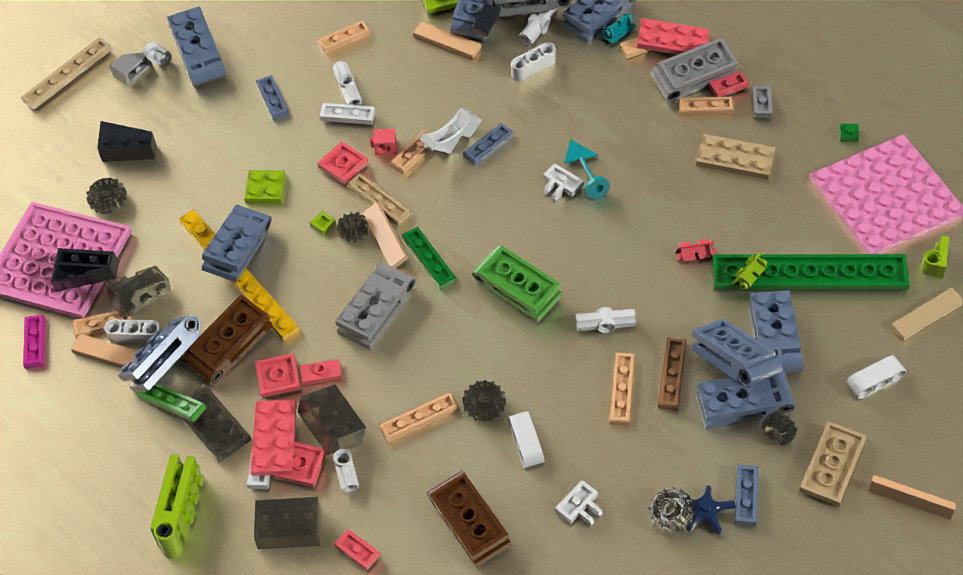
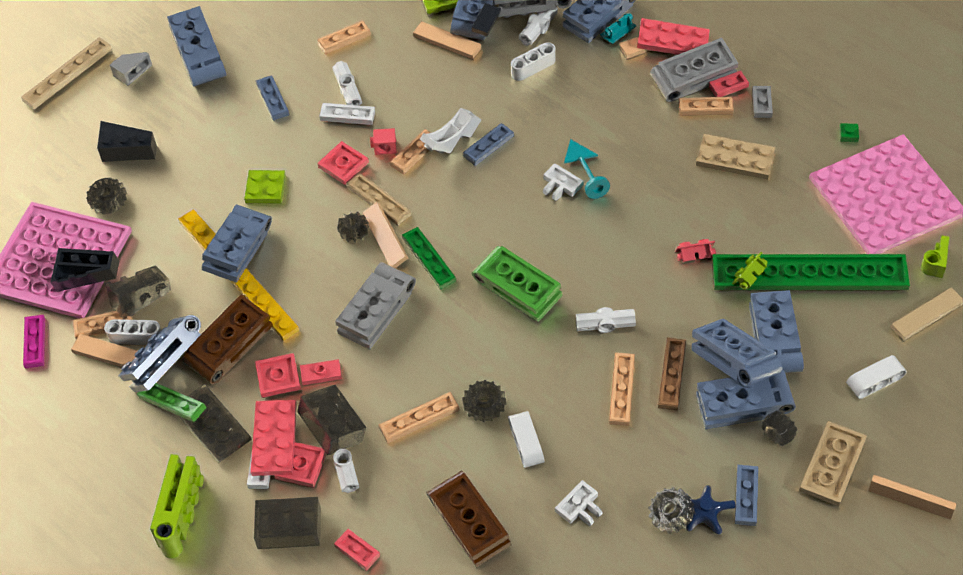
(157, 54): white plate -> none
(322, 223): lime tile -> none

